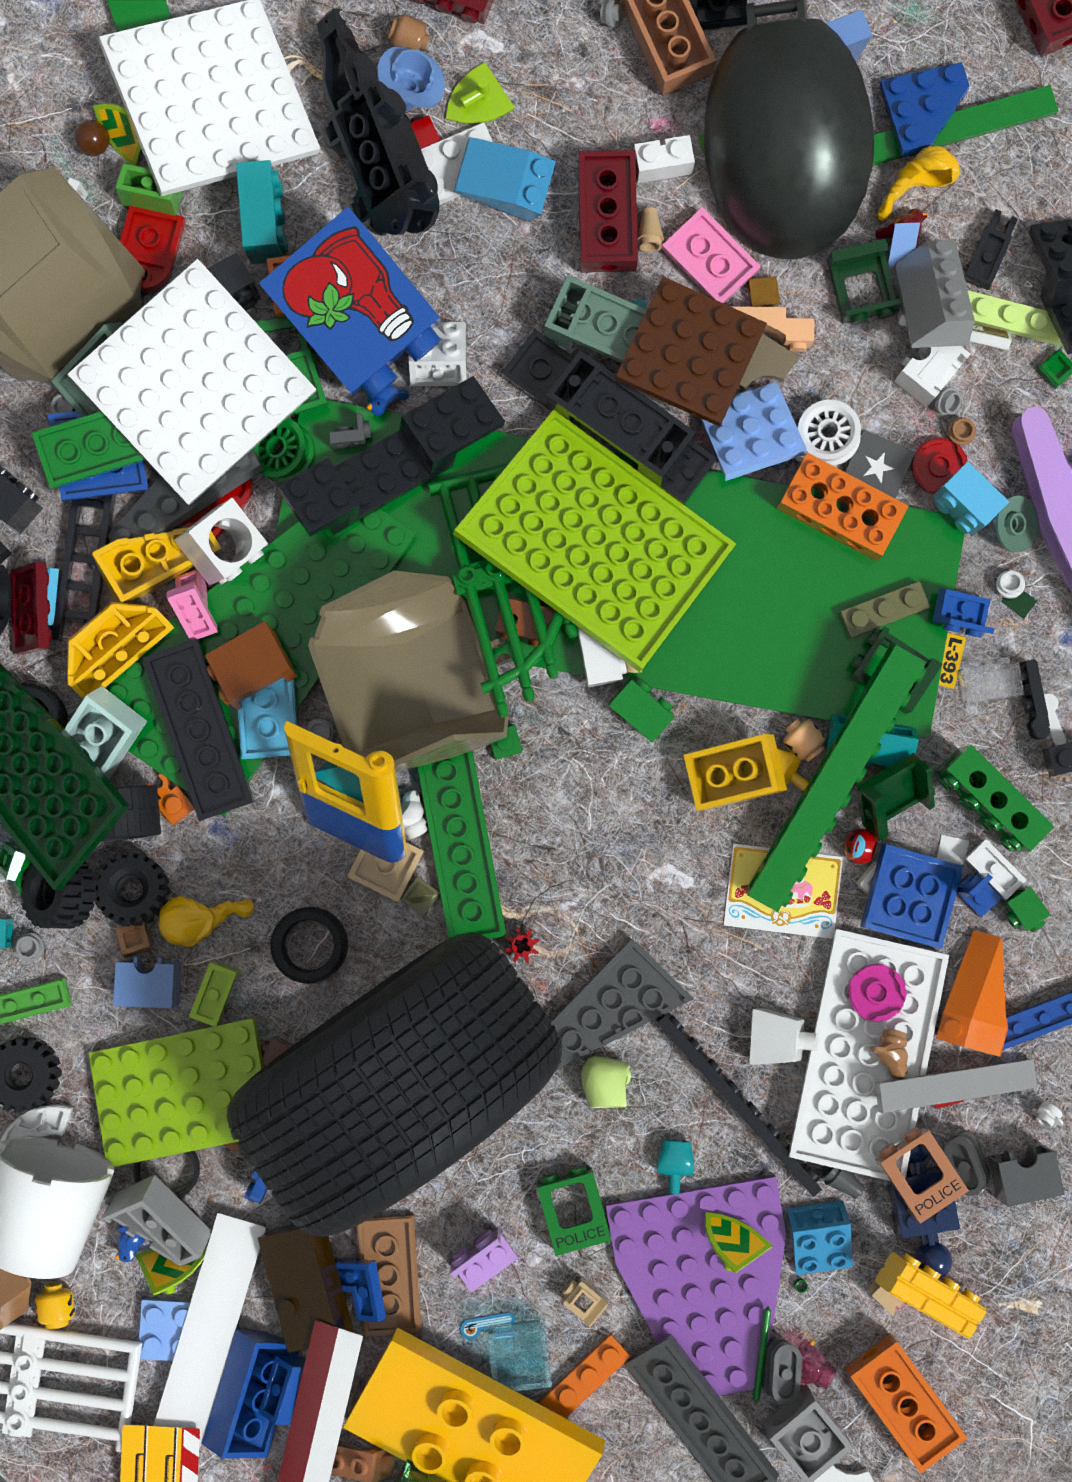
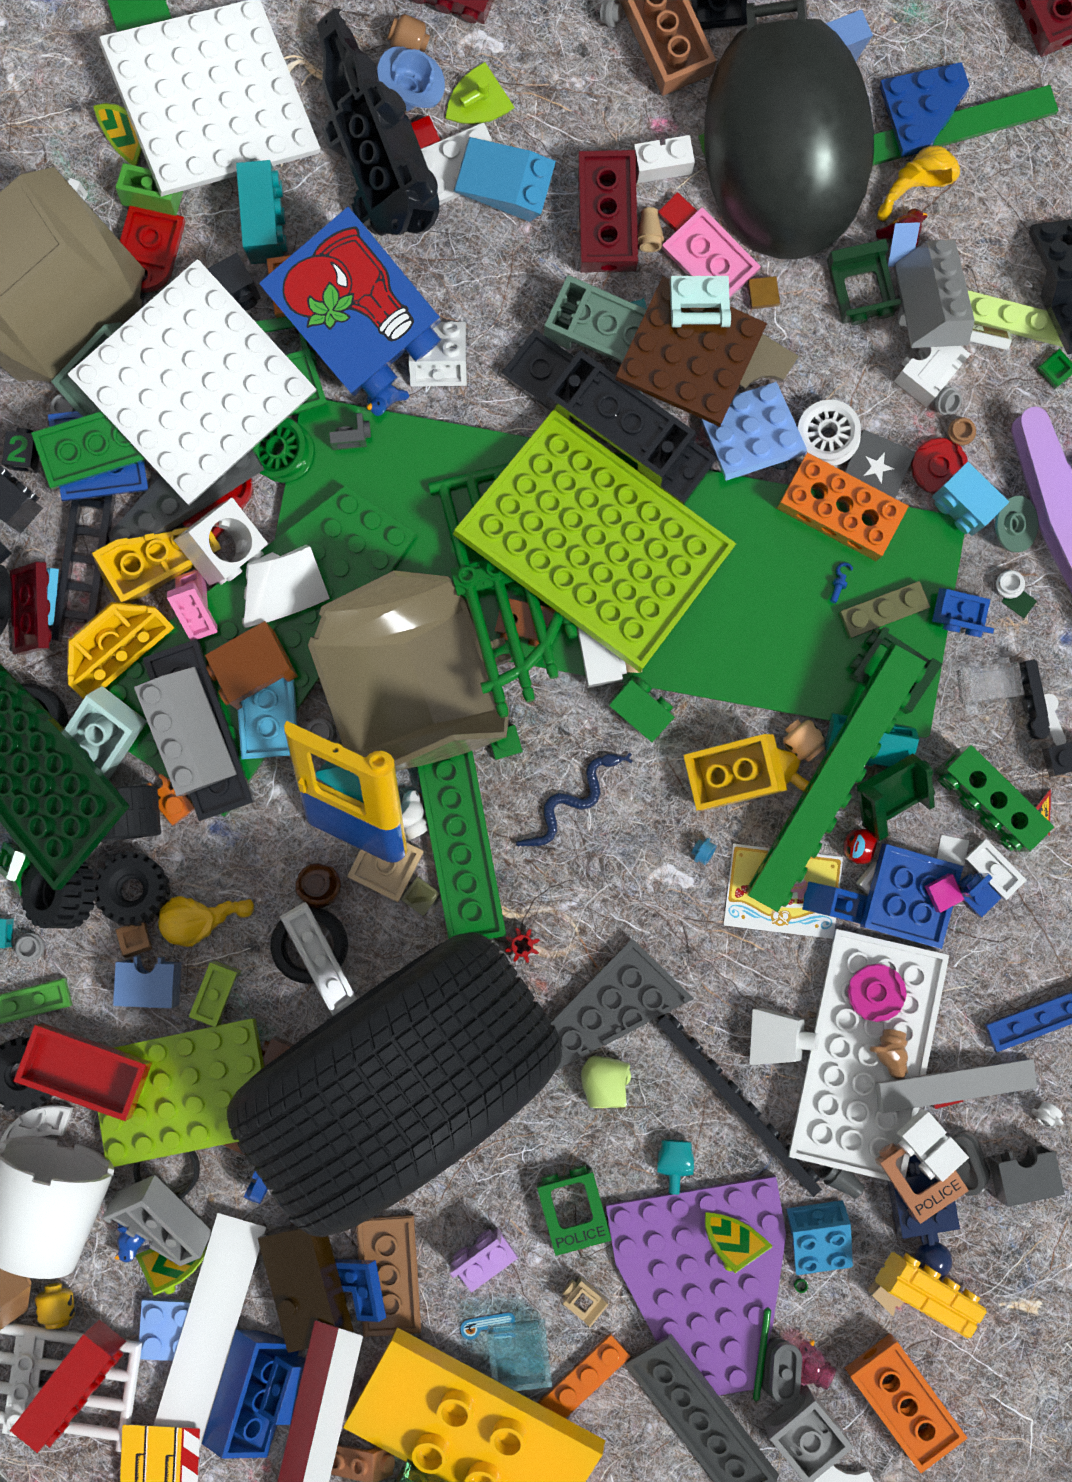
(20, 451): none -> black brick
(69, 1387): none -> red brick
(82, 1071): none -> red piece
(91, 138): reddish brown piece -> none
(185, 731): none -> light grey slope
(282, 586): none -> white slope
(318, 885): none -> reddish brown hair
(318, 958): none -> white tile
(395, 465): black bracket -> none
(606, 760): none -> dark blue animal
(676, 212): none -> red tile
(700, 293): none -> light aqua plate
(703, 851): none -> dark azure plate
(792, 332): light nougat slope -> none
(834, 902): none -> blue slope
(840, 582): none -> blue hand
(928, 1142): none -> white piece
(944, 893): none -> dark pink tile
(951, 660): yellow sticker -> none
(976, 1003): orange wedge -> none
(989, 252): black hinge -> none
(1025, 910): green brick -> none
(1045, 805): none -> sticker

